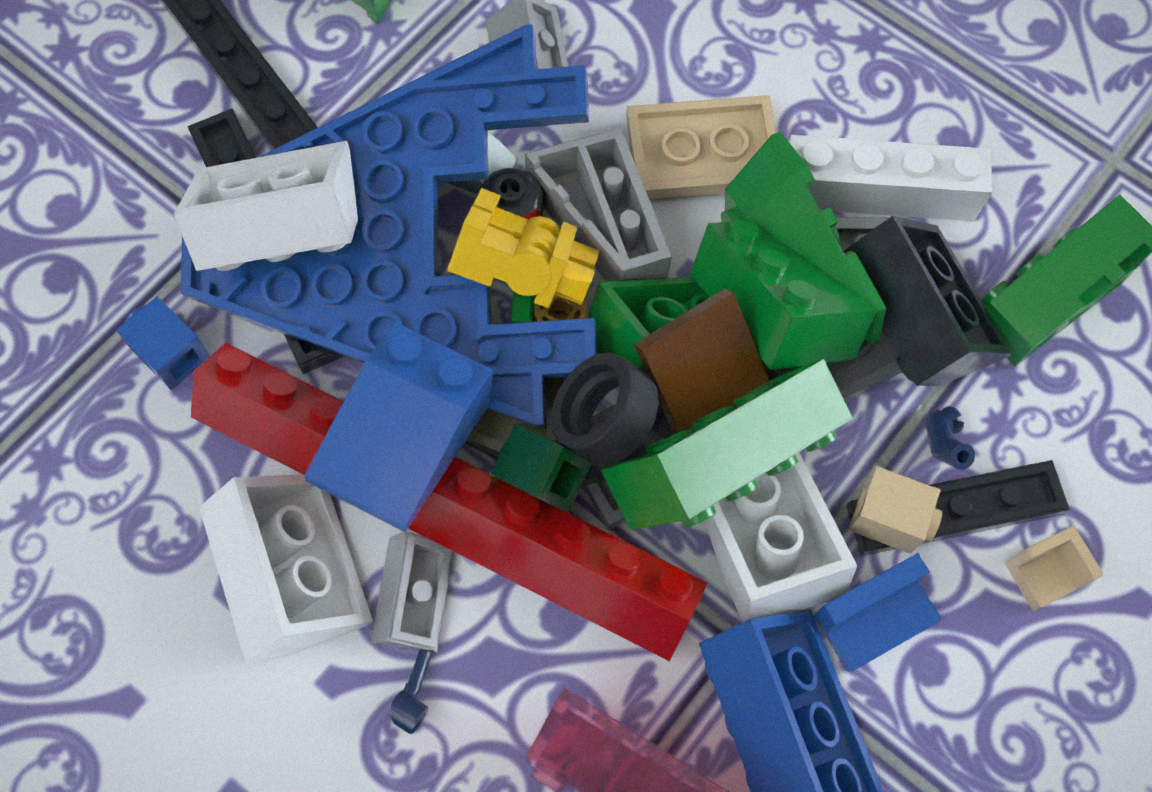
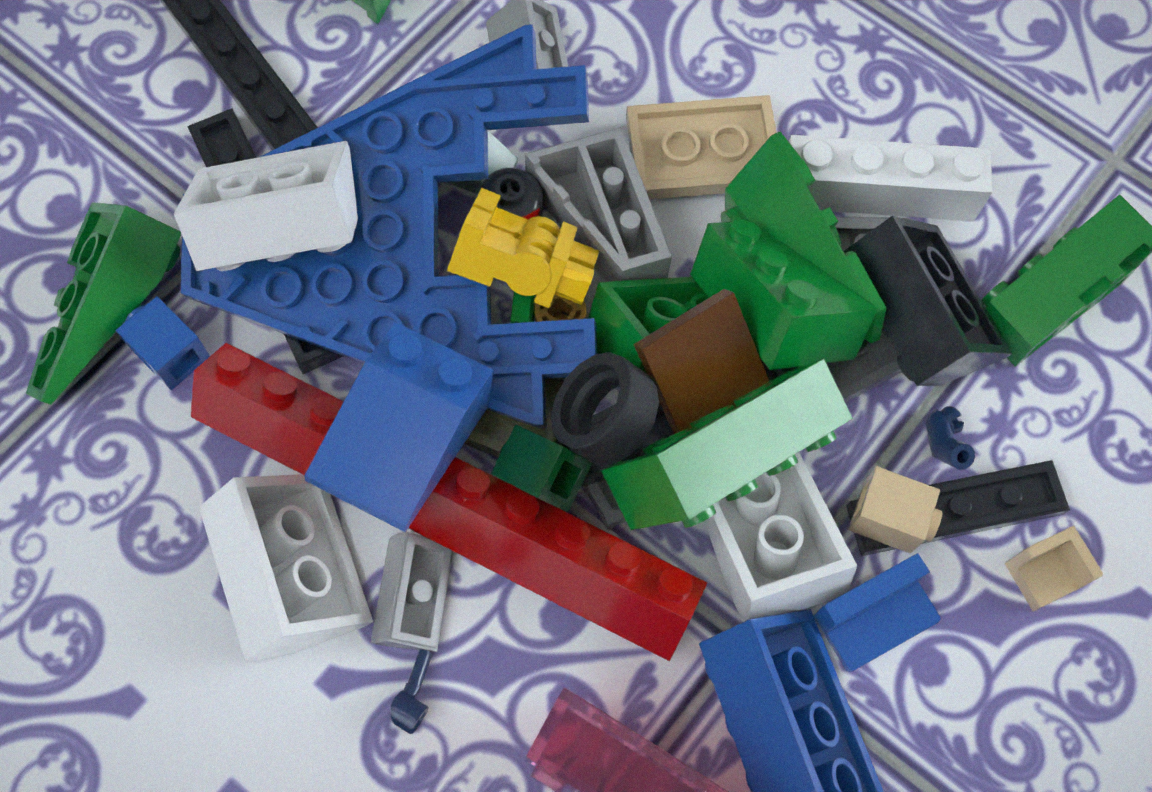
(117, 265): none -> green wedge

